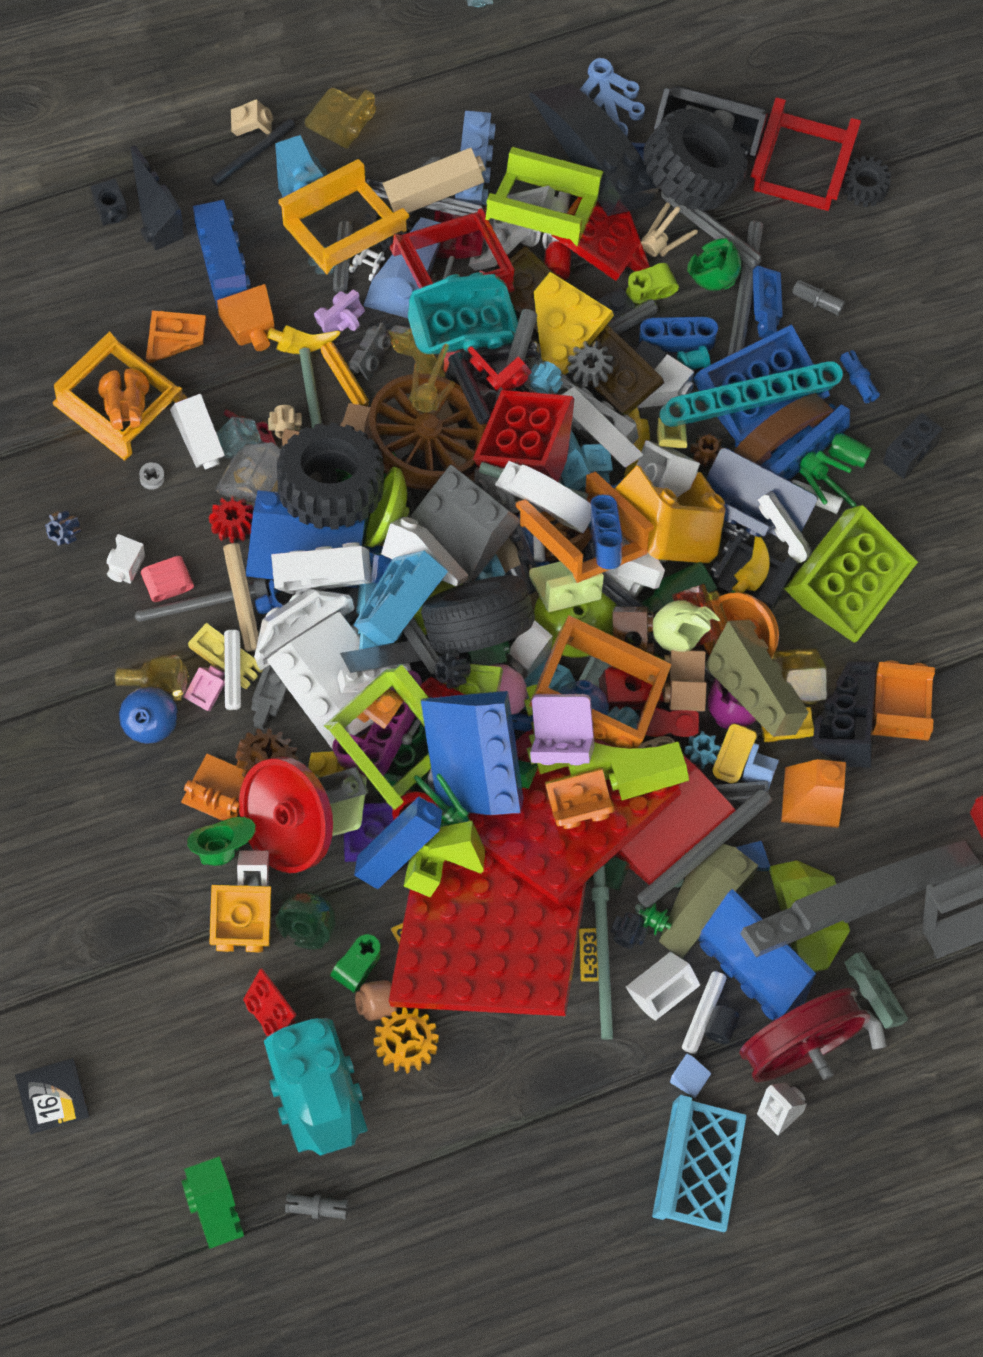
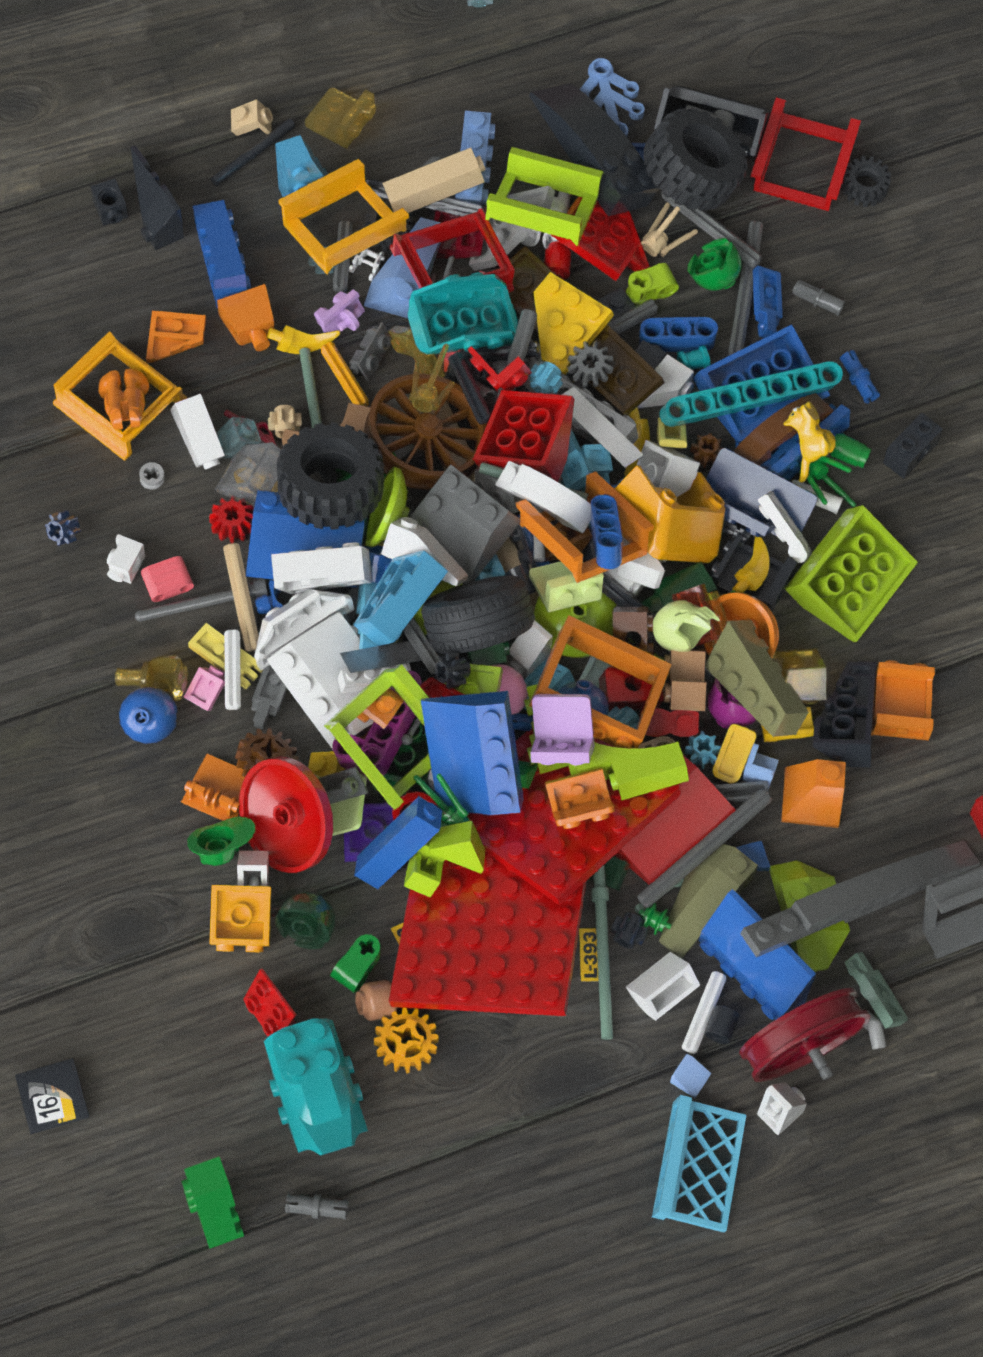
(813, 440): none -> yellow animal

